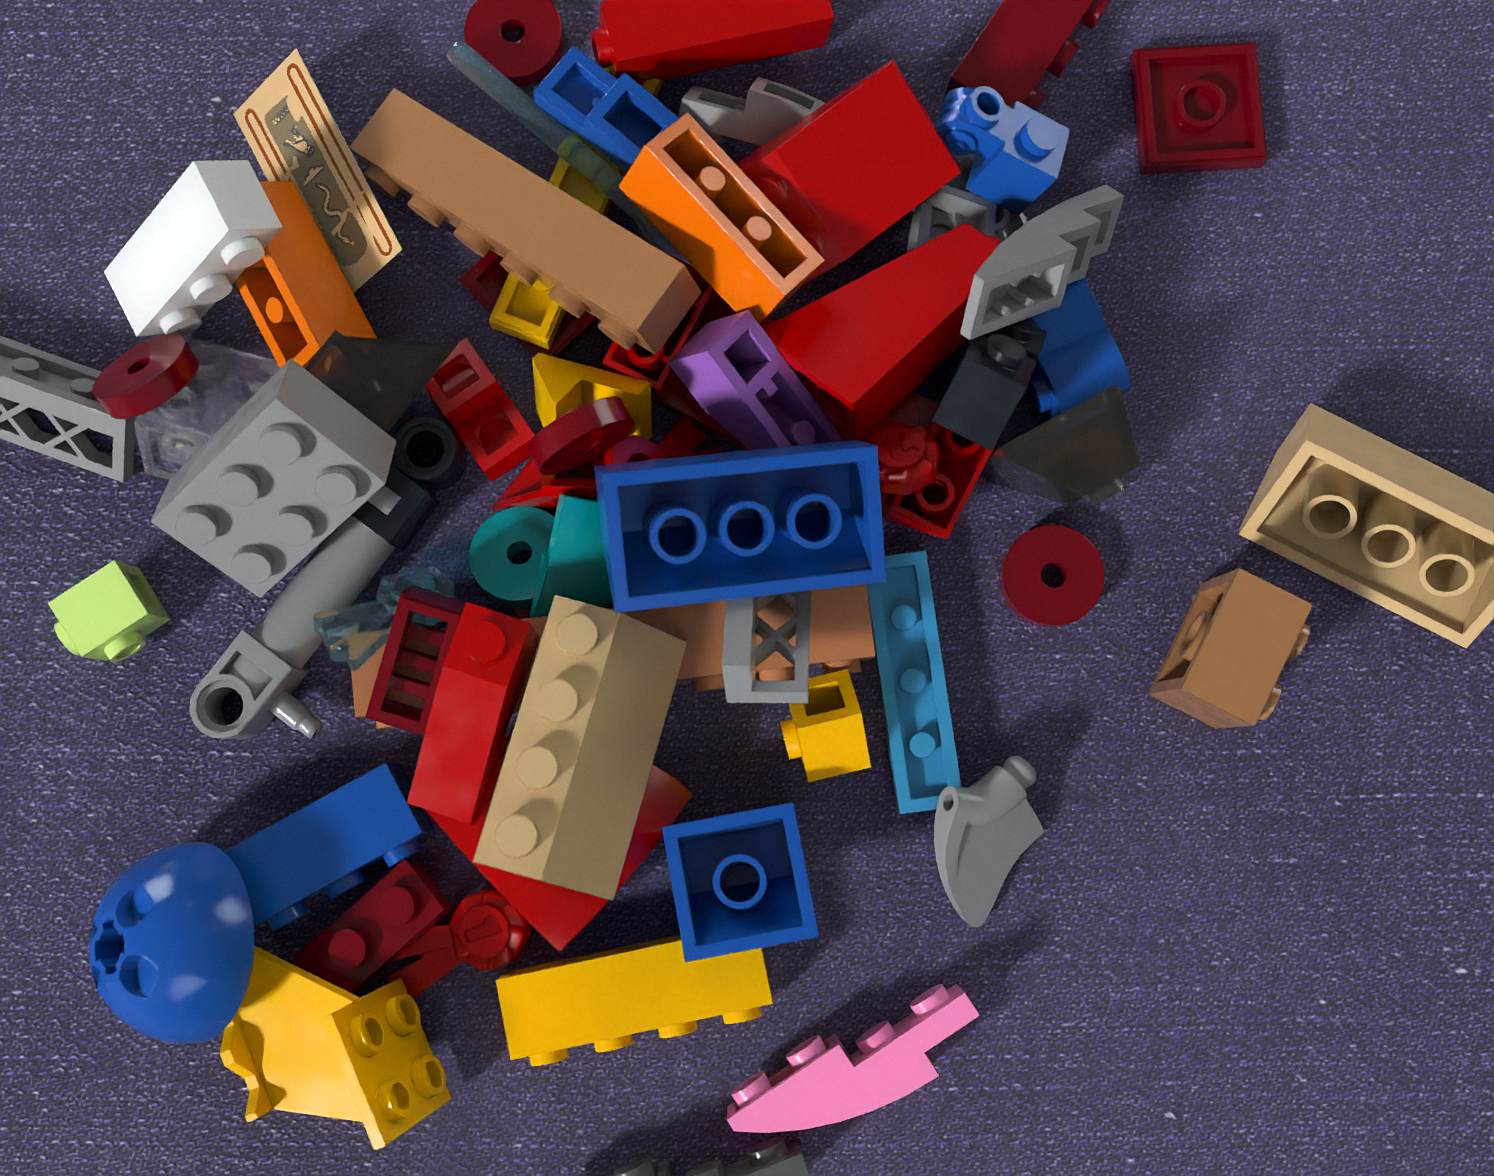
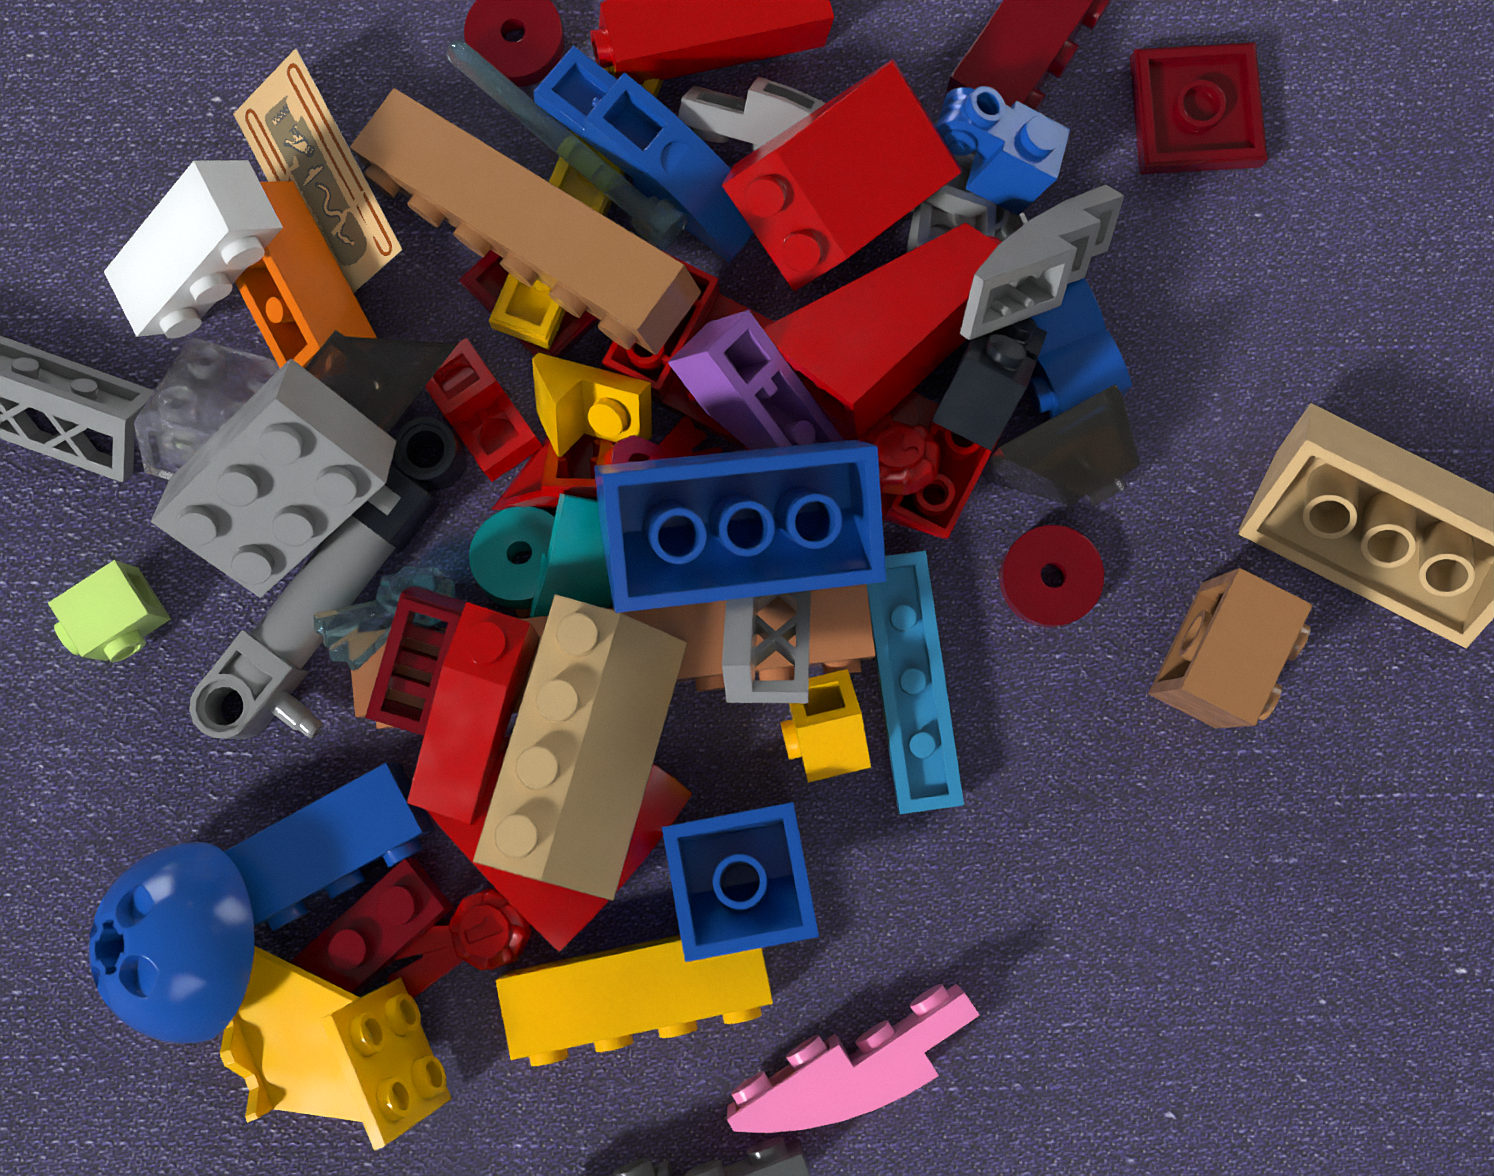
(146, 376): dark red piece -> none
(580, 435): dark red piece -> none
(719, 219): orange brick -> none
(982, 835): light grey arm -> none

